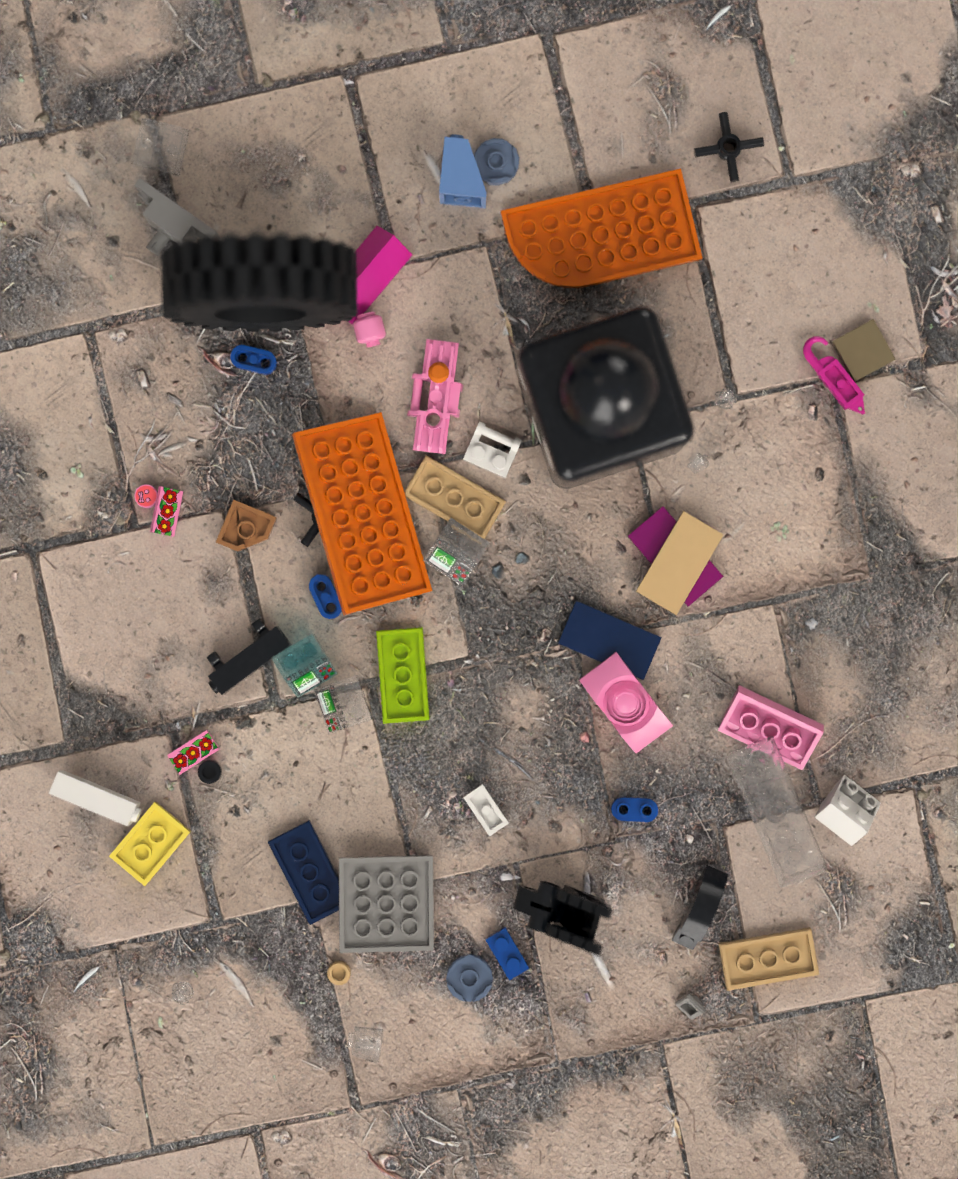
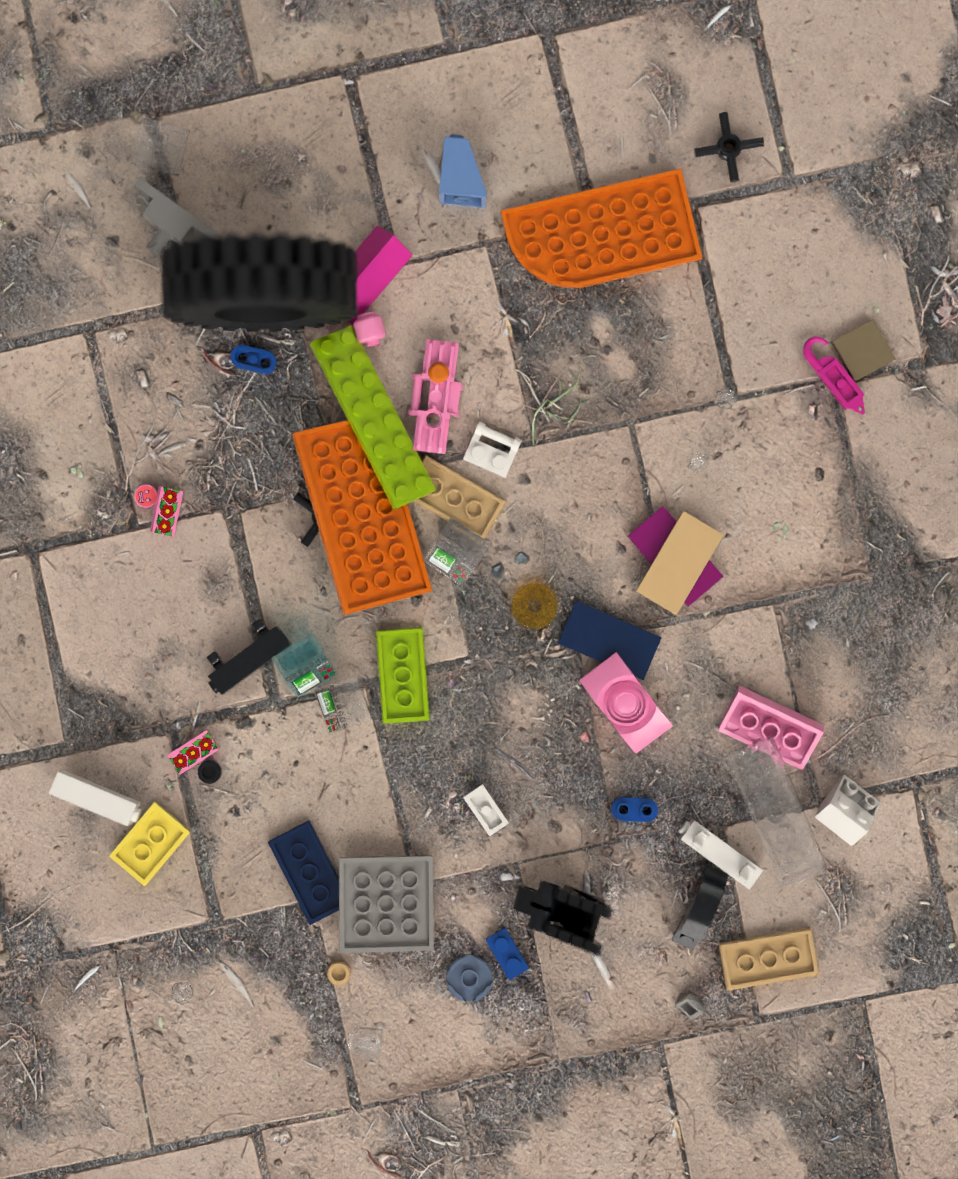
(245, 527): medium nougat plate -> none
(324, 597): blue plate -> none
(372, 417): none -> lime plate
(497, 161): sand blue tile -> none
(545, 597): none -> clear yellow tile
(604, 397): black piece -> none
(719, 853): none -> white brick

